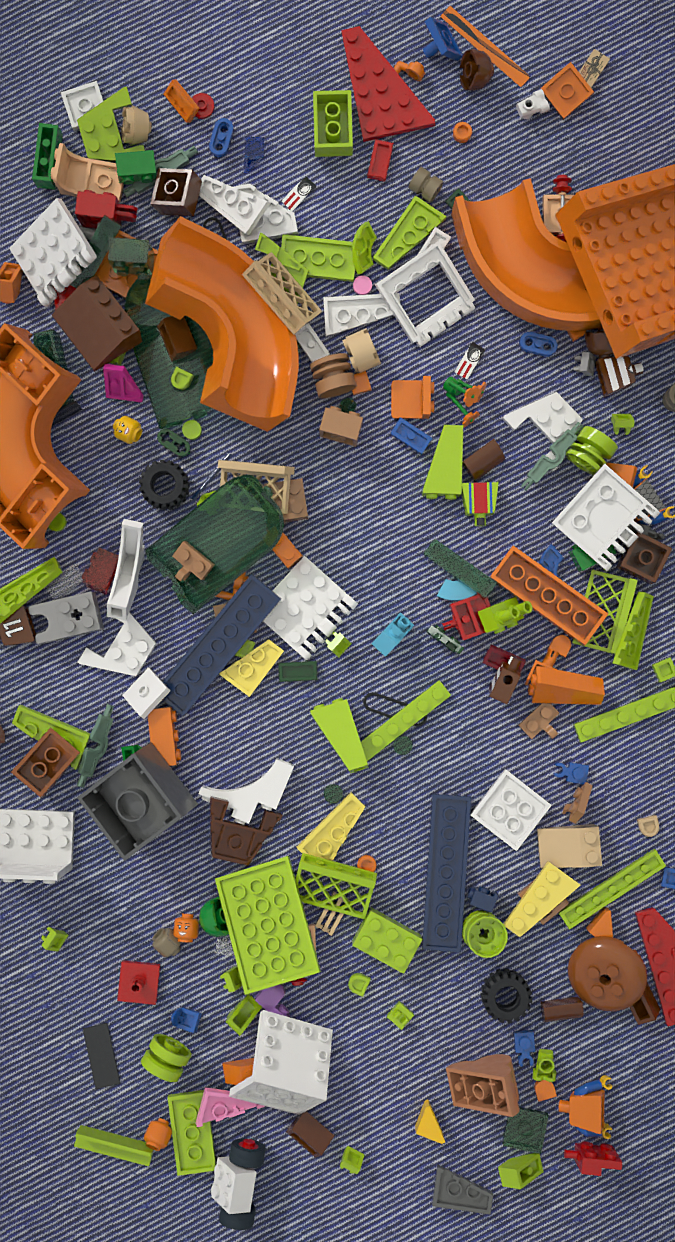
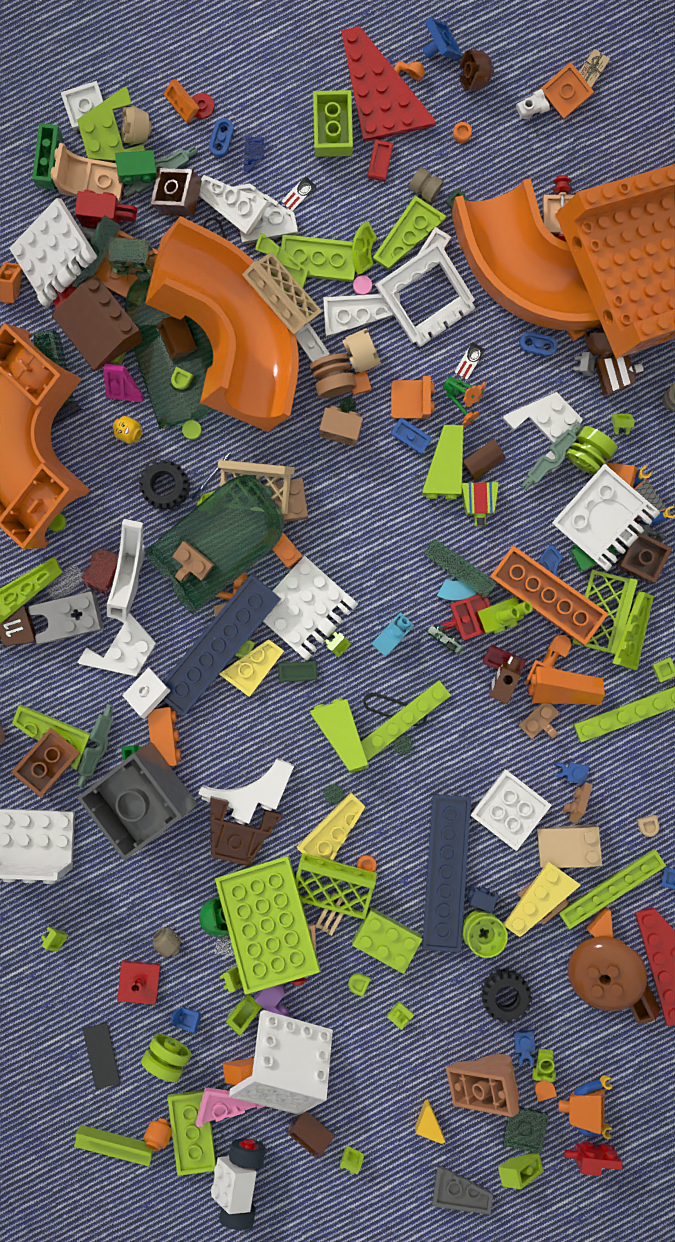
(171, 446): dark green beam -> none
(186, 928): orange head -> none
(482, 43): orange sticker -> none
(561, 1009): reddish brown brick -> none

